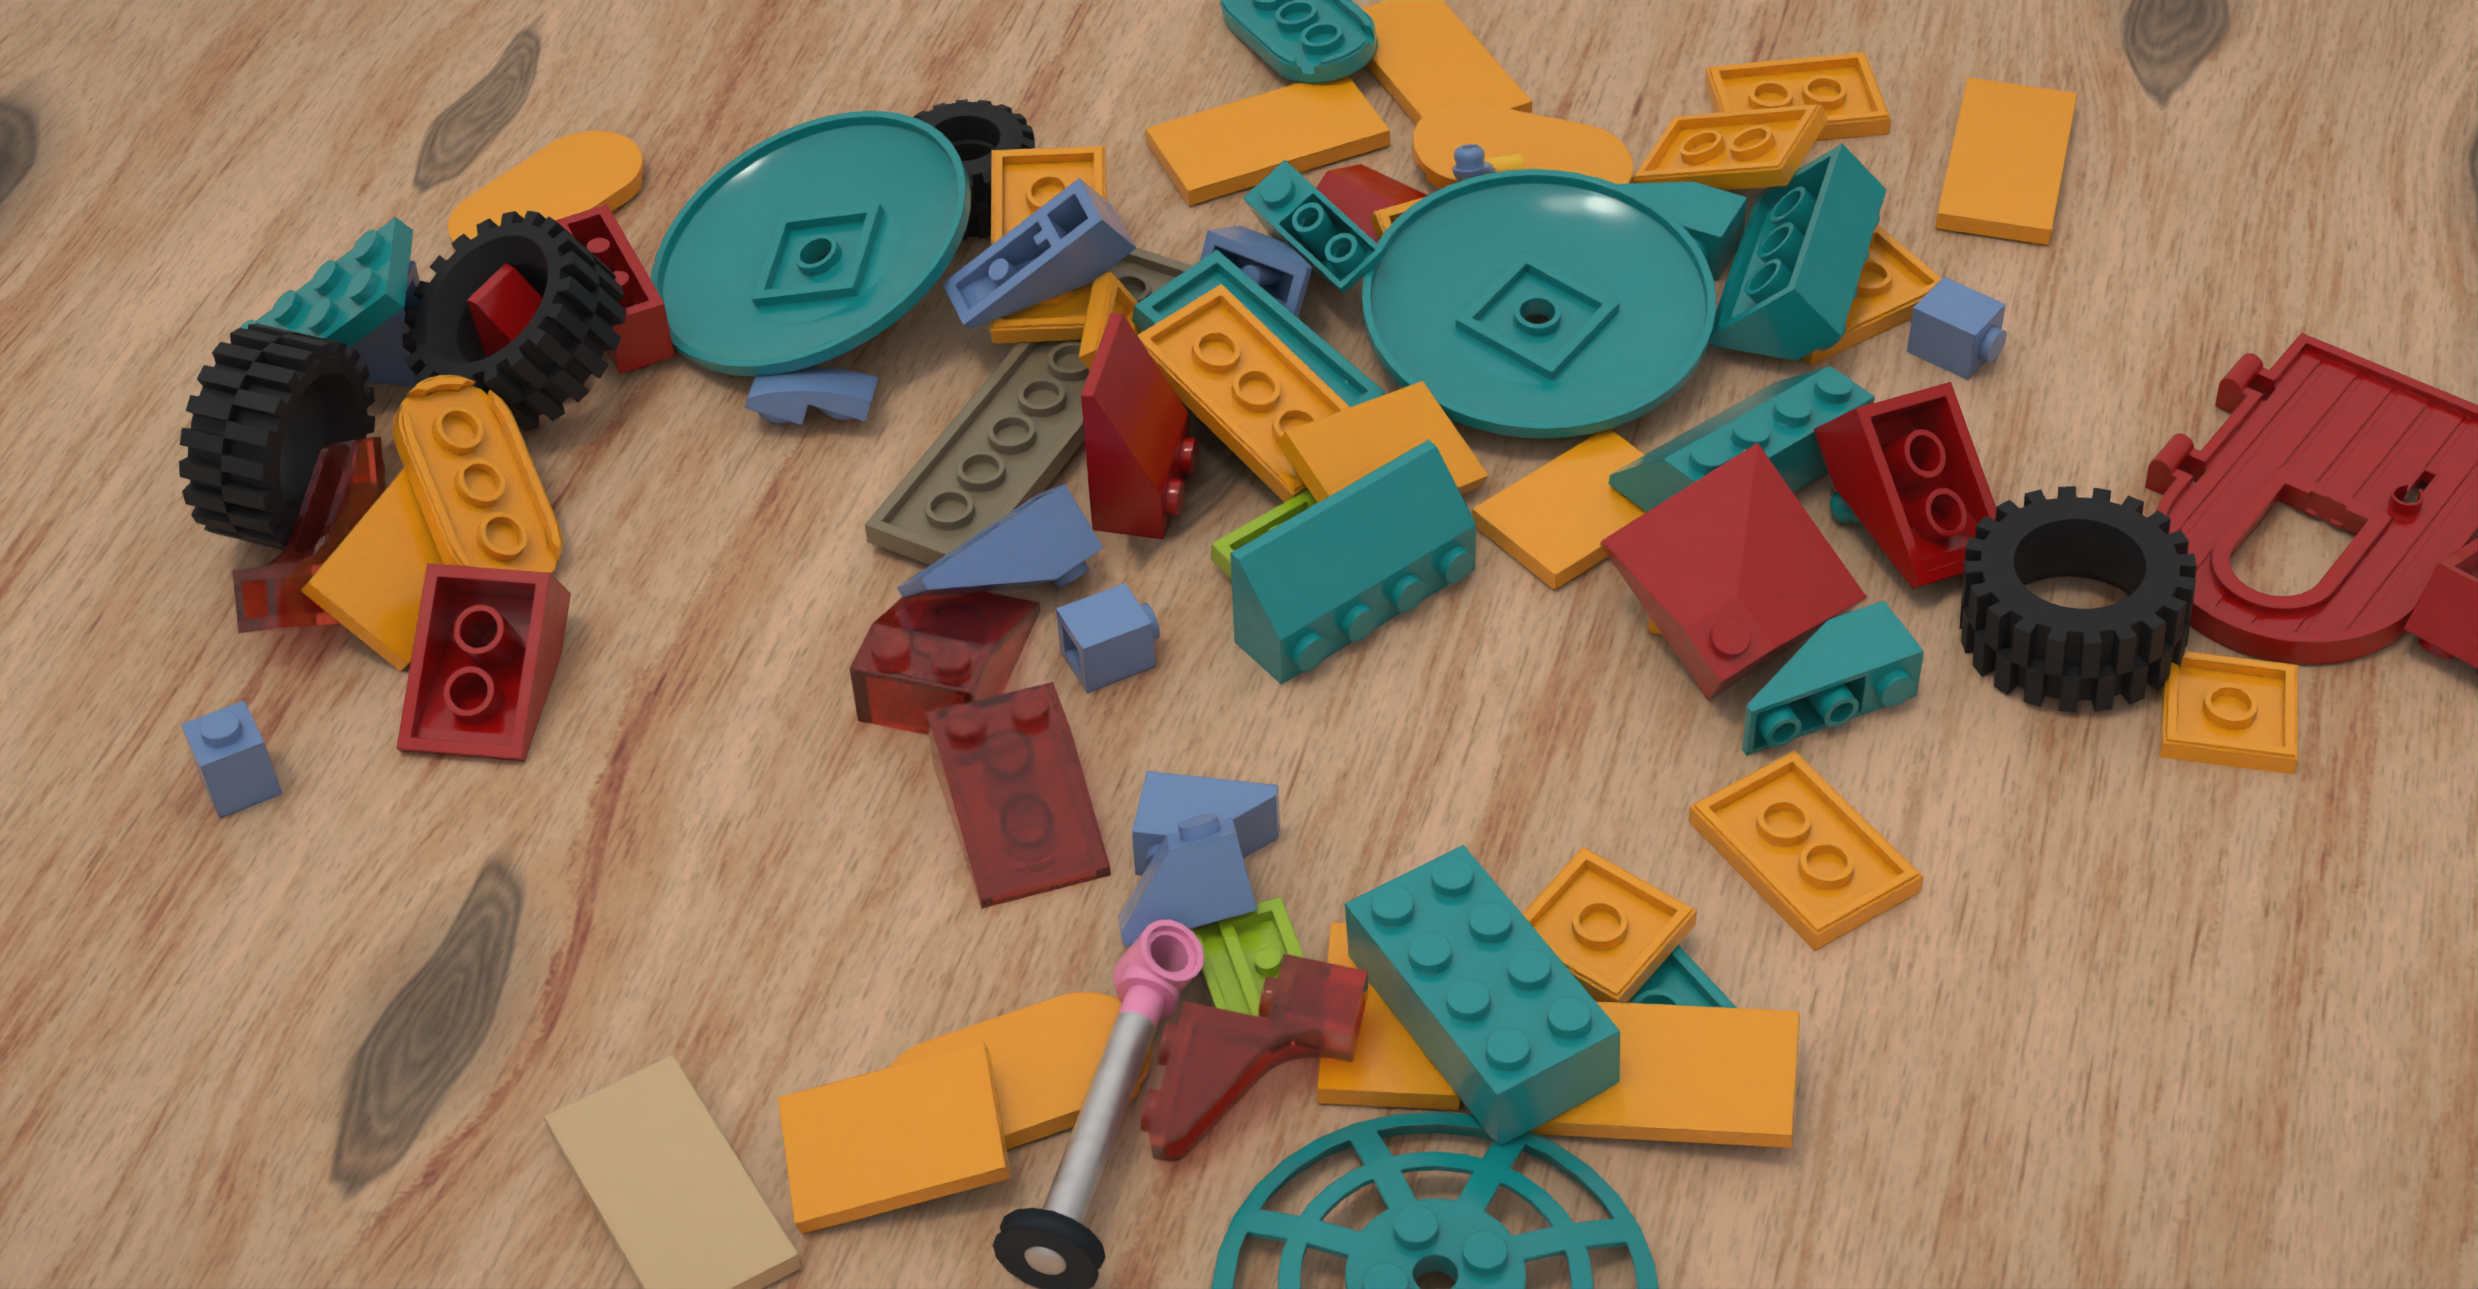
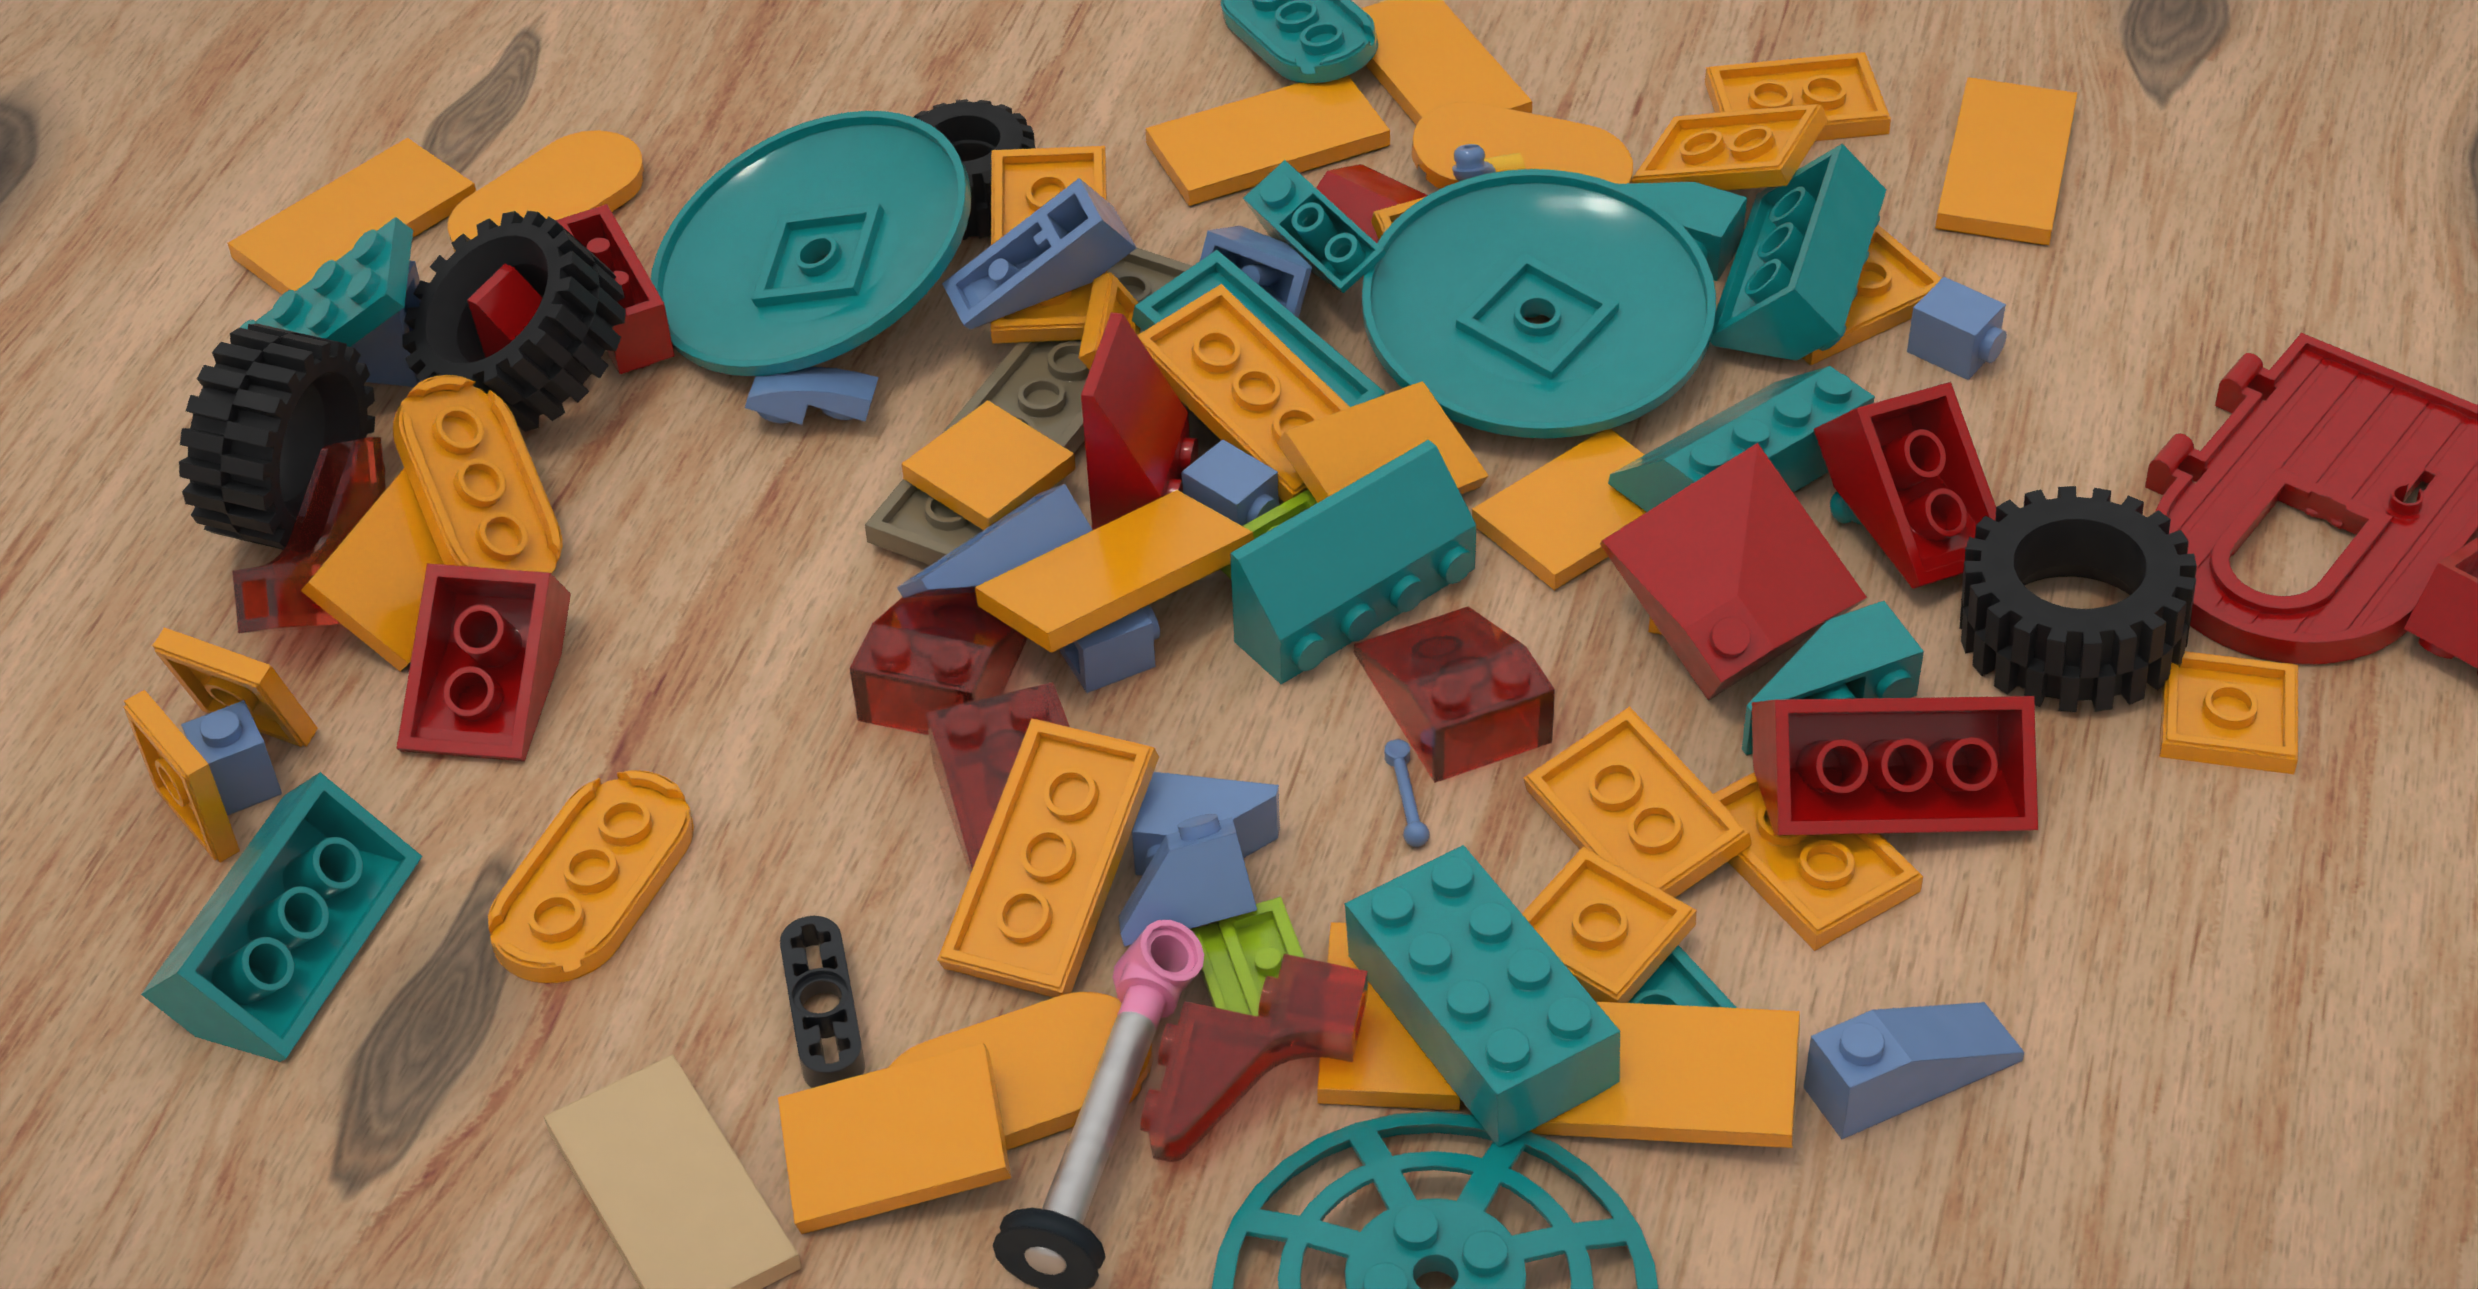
(181, 776): none -> light orange tile
(223, 678): none -> light orange tile
(284, 923): none -> teal slope
(329, 222): none -> light orange tile
(590, 877): none -> light orange tile
(806, 983): none -> black beam
(988, 465): none -> light orange tile
(1049, 859): none -> light orange tile
(1113, 570): none -> light orange tile
(1232, 483): none -> medium blue brick
(1398, 755): none -> medium blue hinge
(1460, 691): none -> clear red slope
(1638, 805): none -> light orange tile
(1896, 764): none -> red slope
(1902, 1060): none -> medium blue slope

